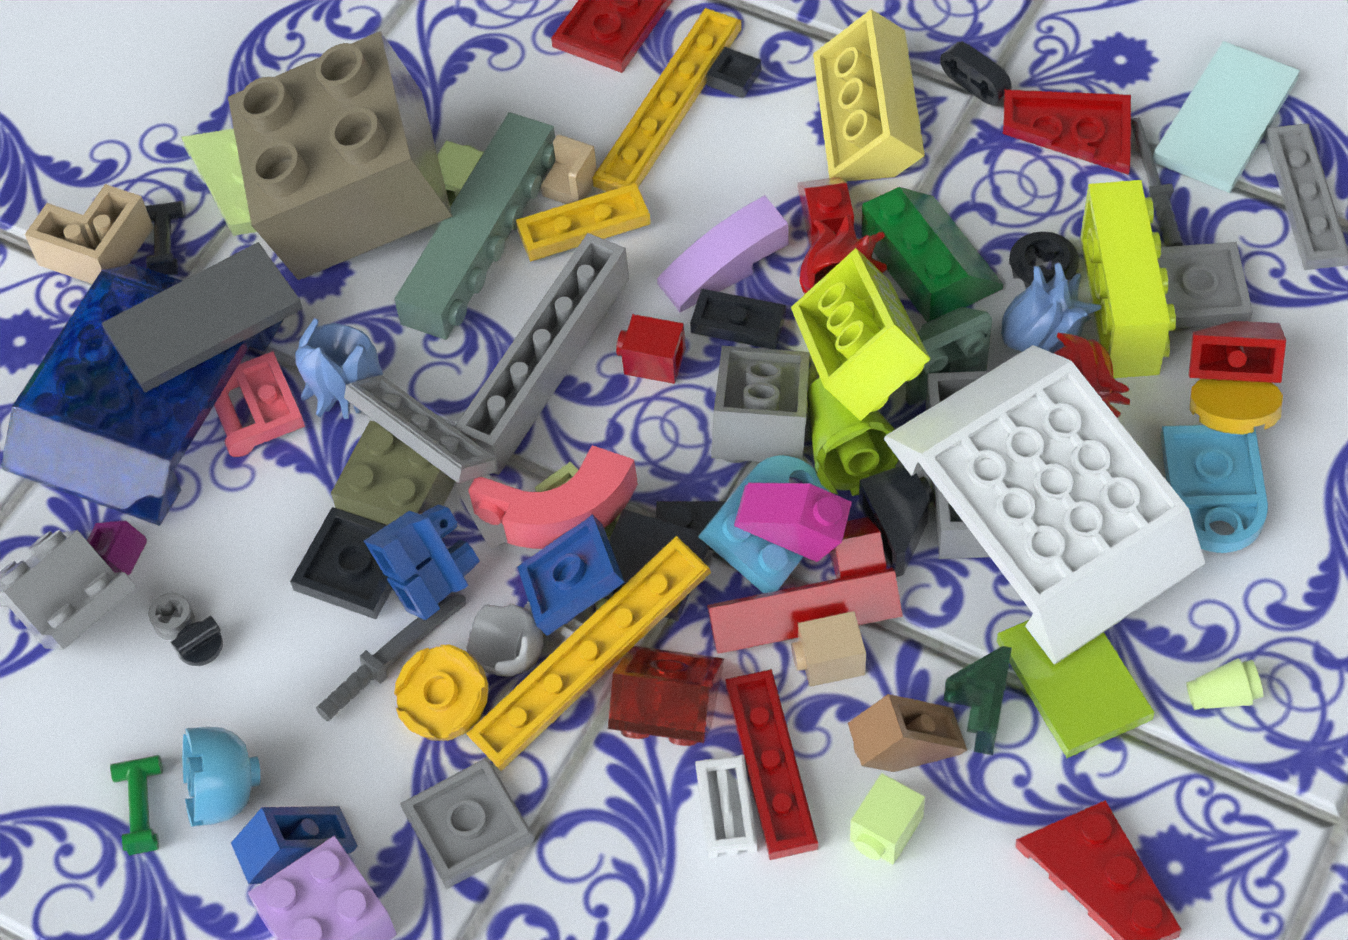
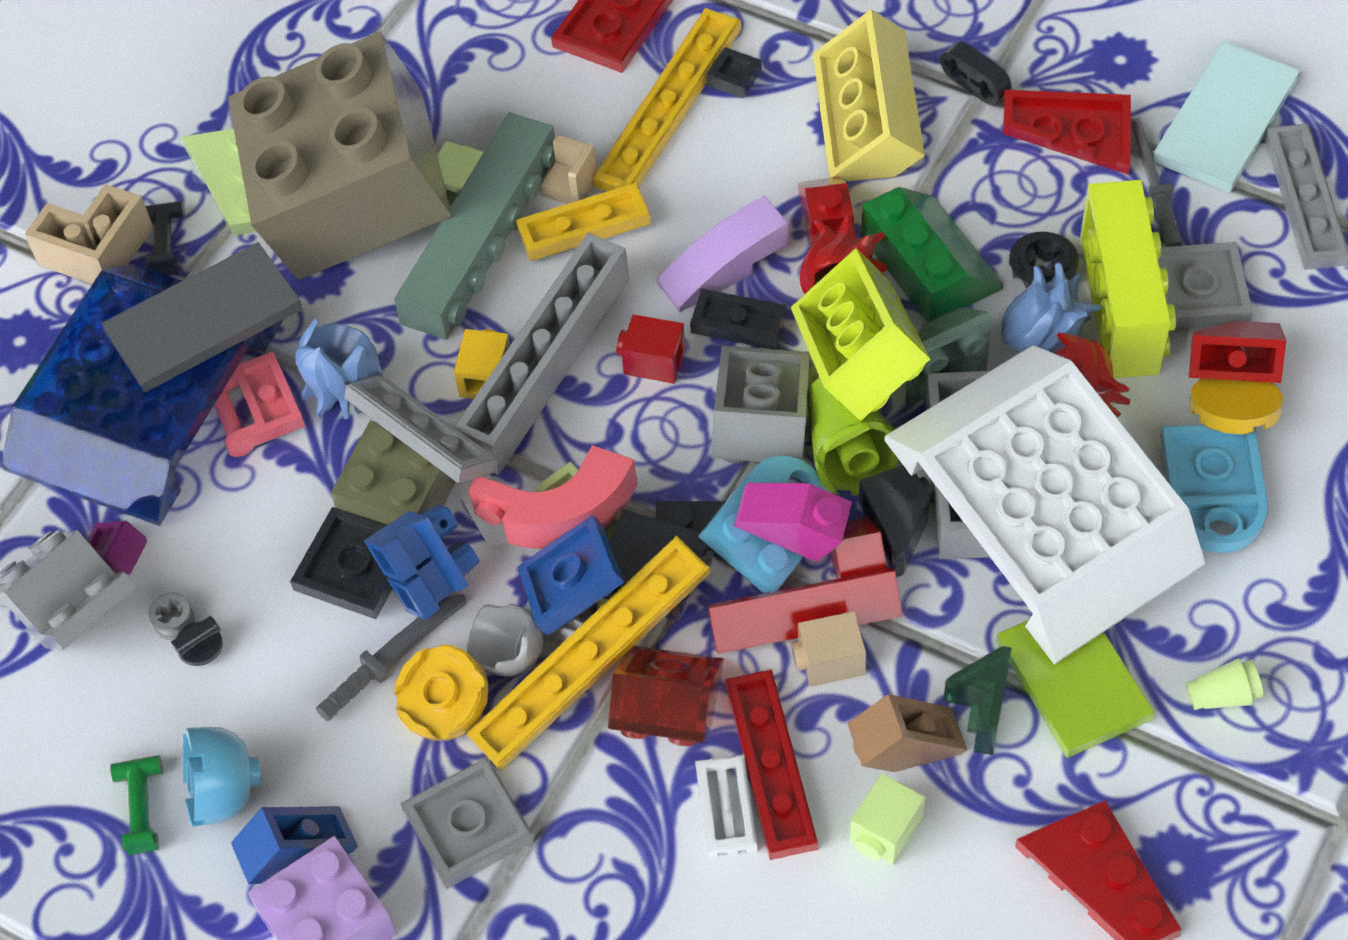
(477, 359): none -> yellow brick

